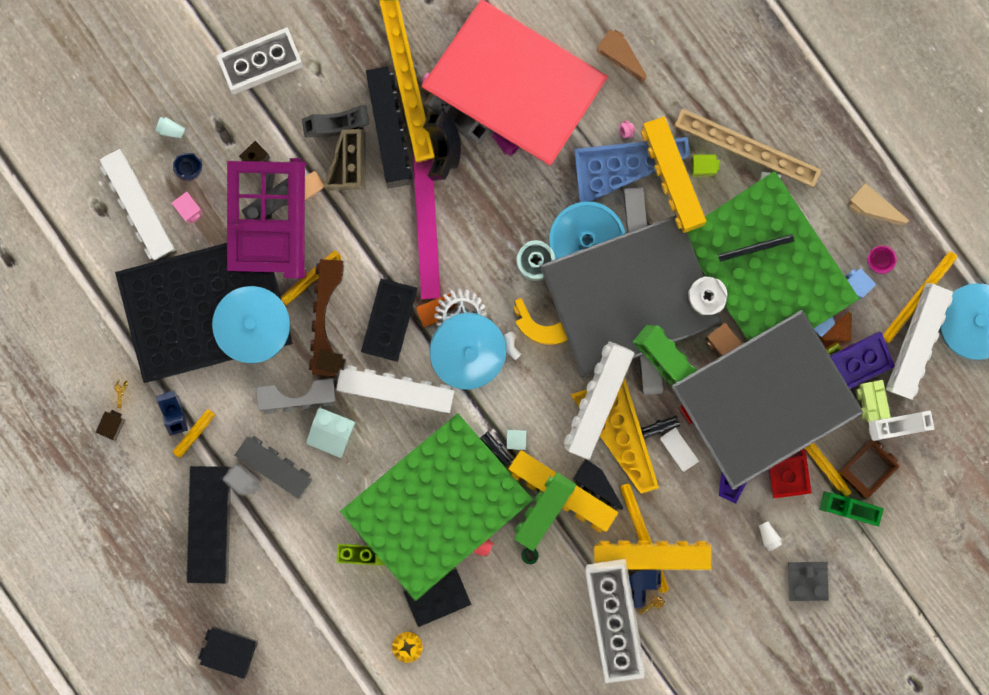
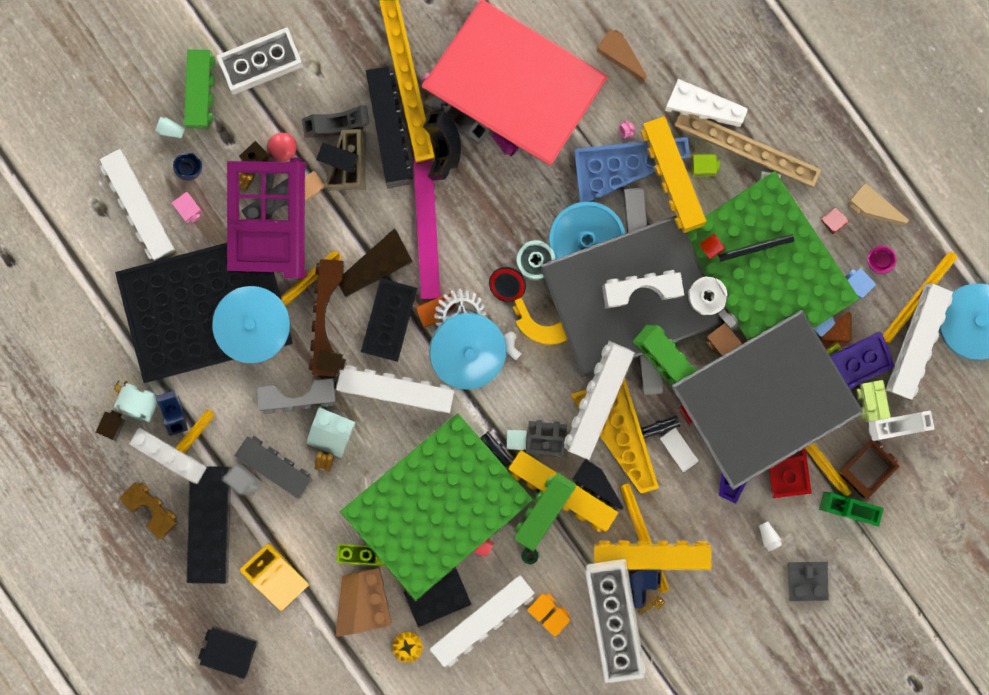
(135, 403): none -> light aqua brick
(162, 520): none -> pearl gold arch
(167, 455): none -> white arch
(198, 89): none -> bright green brick
(245, 180): none -> pearl gold wheel
(274, 576): none -> yellow slope
(281, 147): none -> coral hair
(324, 461): none -> pearl gold wheel
(337, 157): none -> black tile
(362, 603): none -> medium nougat wedge
(377, 263): none -> dark brown wing
(481, 621): none -> white brick
(507, 284): none -> piece
(546, 445): none -> dark grey plate
(556, 620): none -> light orange piece
(666, 286): none -> white arch
(696, 101): none -> white wing
(712, 246): none -> red slope
(730, 320): none -> light grey plate
(834, 220): none -> slope

